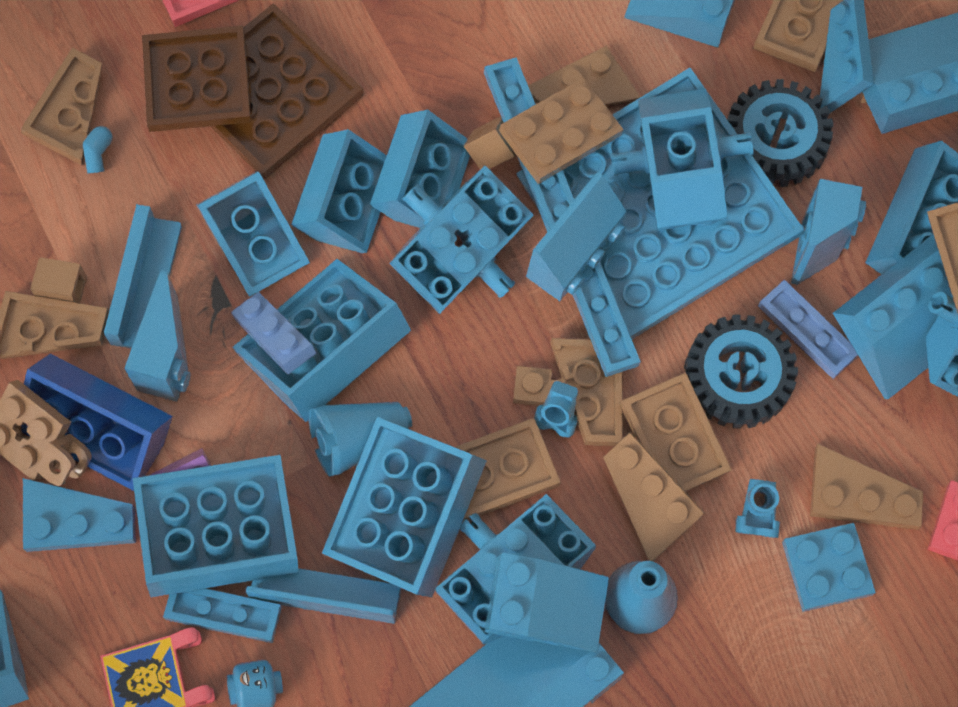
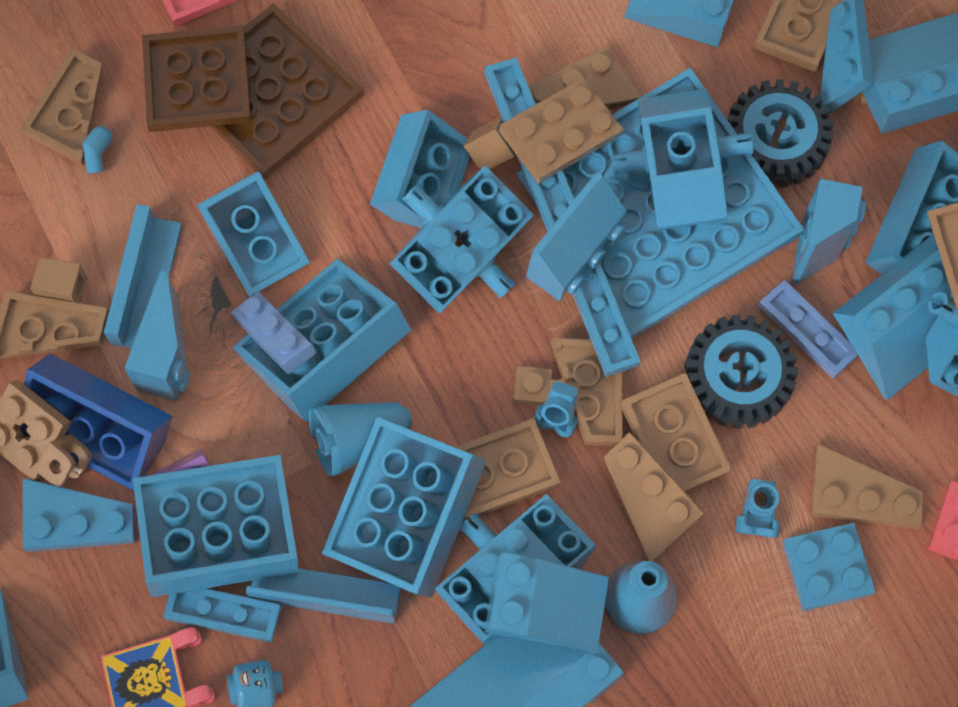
(339, 192): dark azure slope -> none

